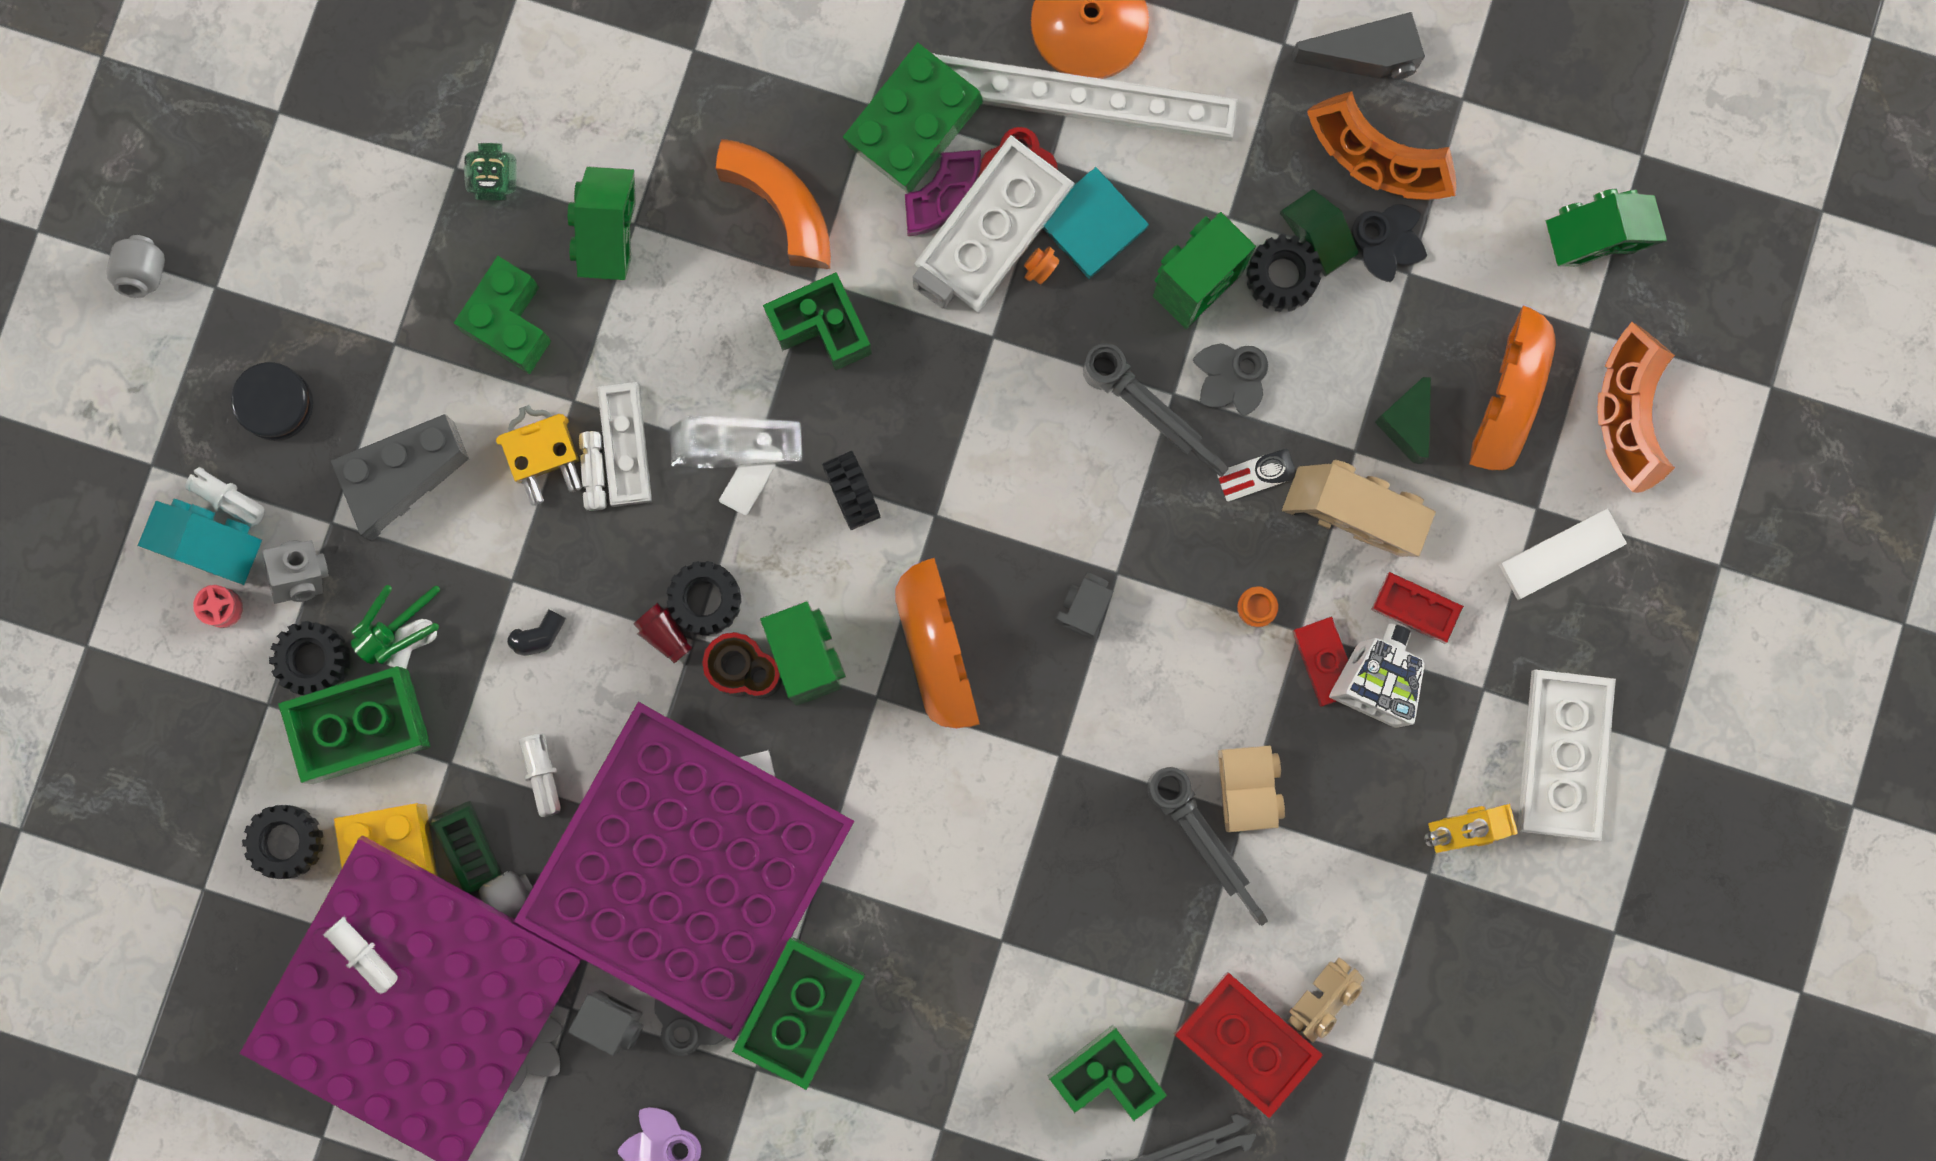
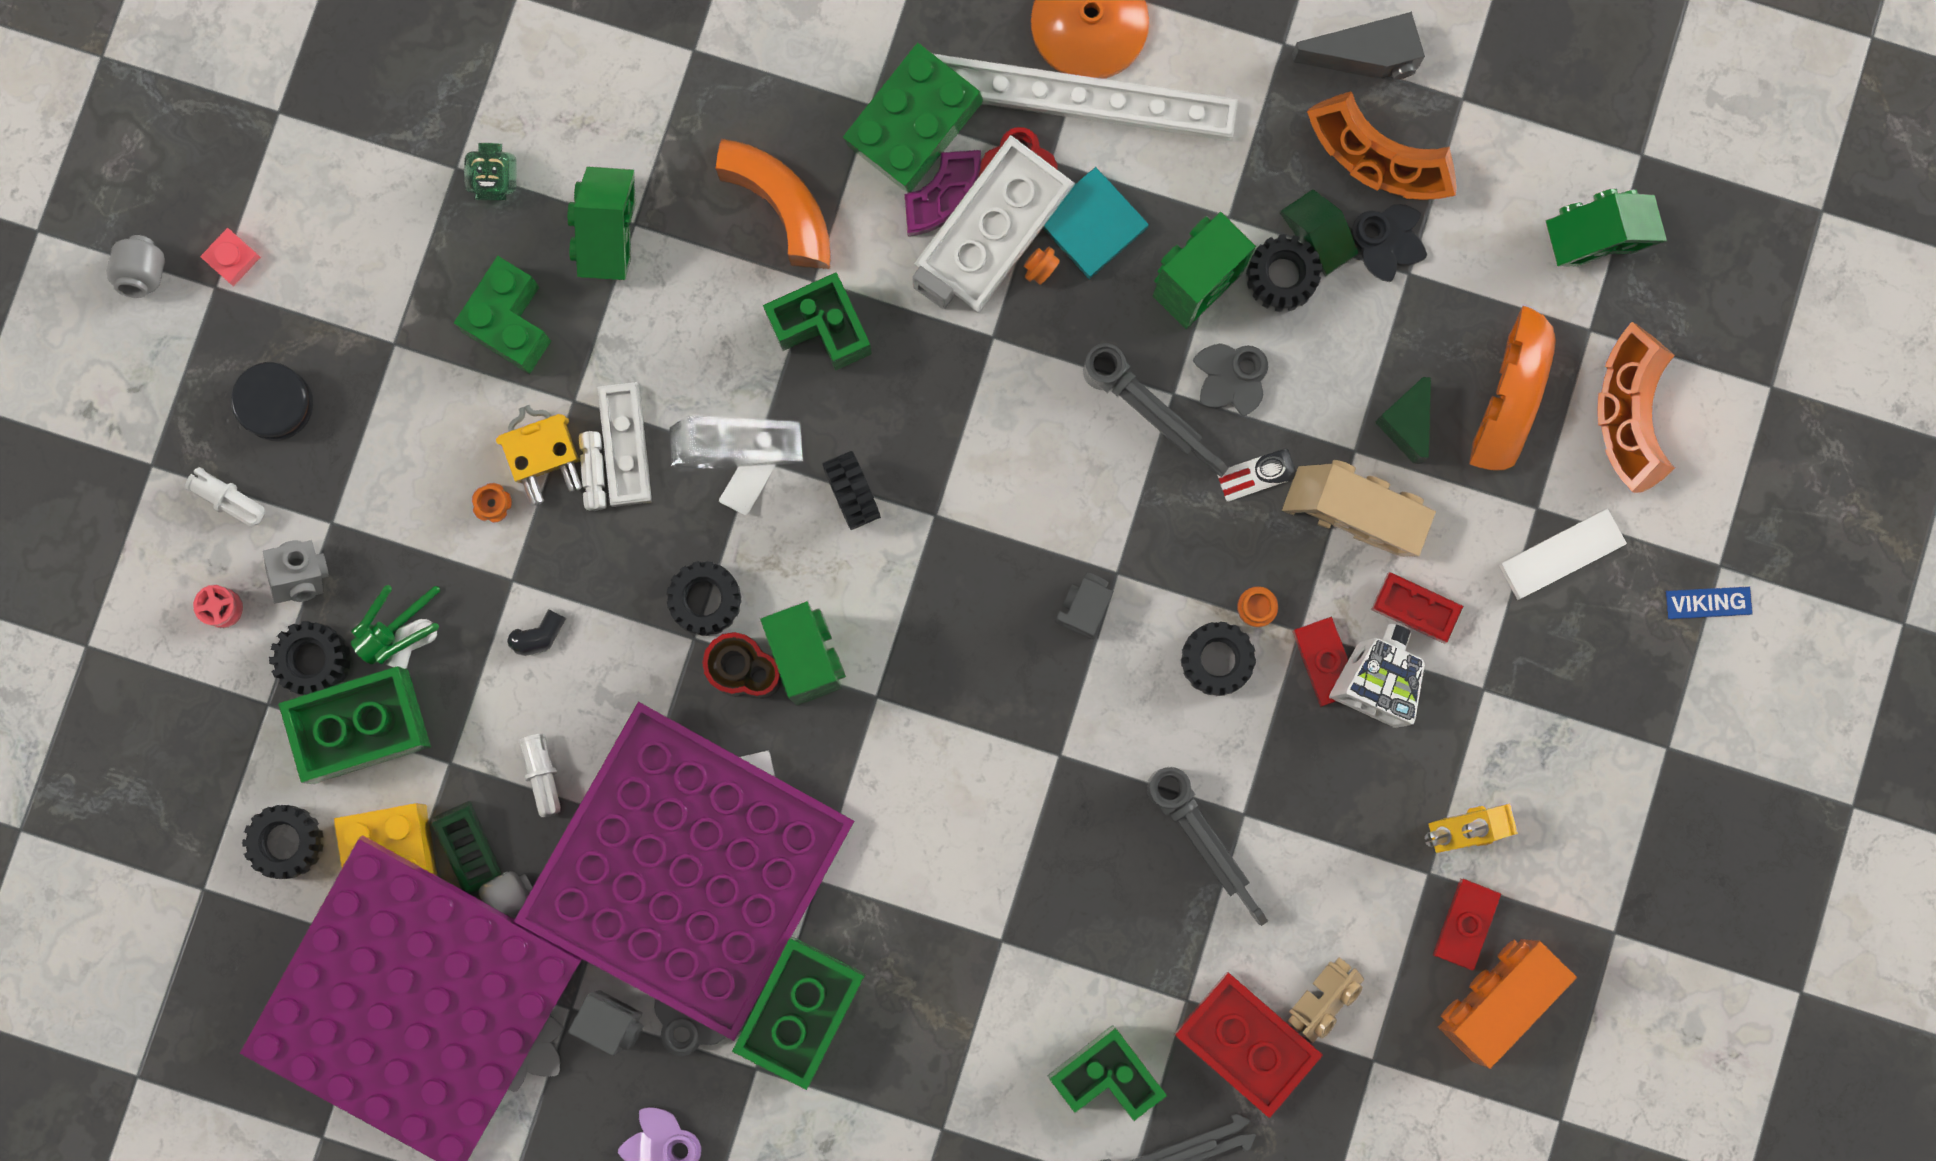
(193, 538): teal brick -> none
(230, 257): none -> coral plate
(361, 956): white axle -> none
(397, 471): dark grey wedge -> none
(481, 498): none -> orange plate
(662, 633): dark red cone -> none
(934, 647): orange brick -> none
(1241, 647): none -> black tyre
(1249, 788): tan brick -> none
(1467, 924): none -> red plate
(1505, 1001): none -> orange brick
(1566, 755): white tile -> none
(1709, 602): none -> blue sticker

